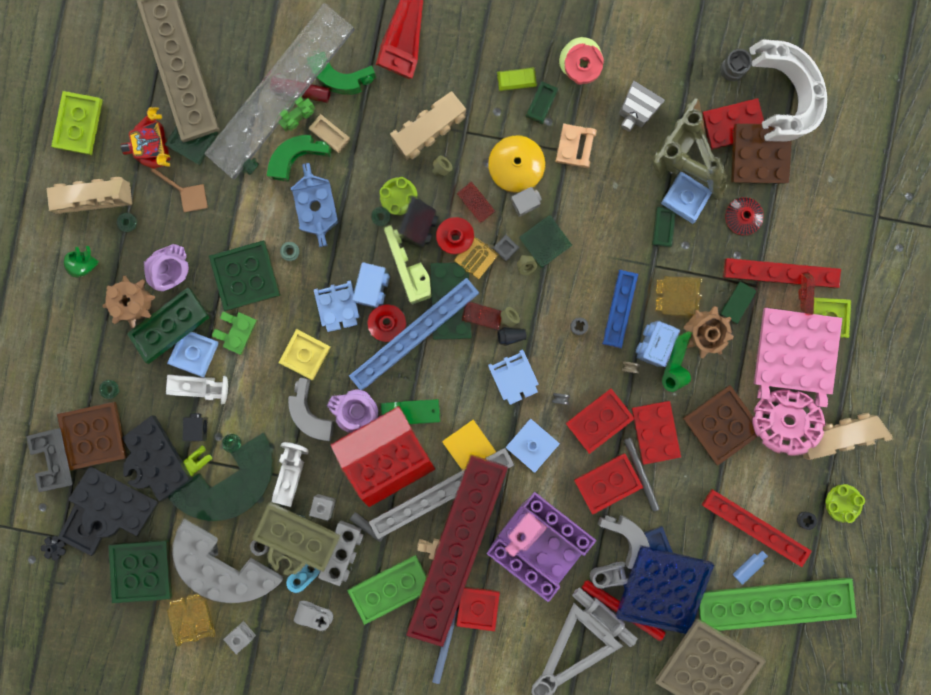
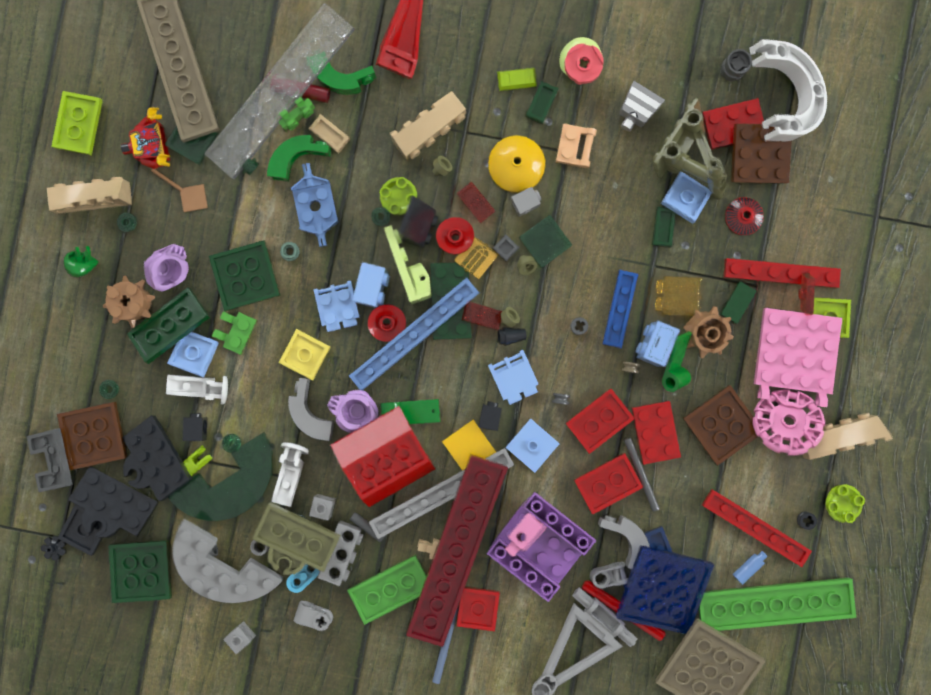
(190, 619): clear yellow plate -> none
(490, 416): none -> black brick

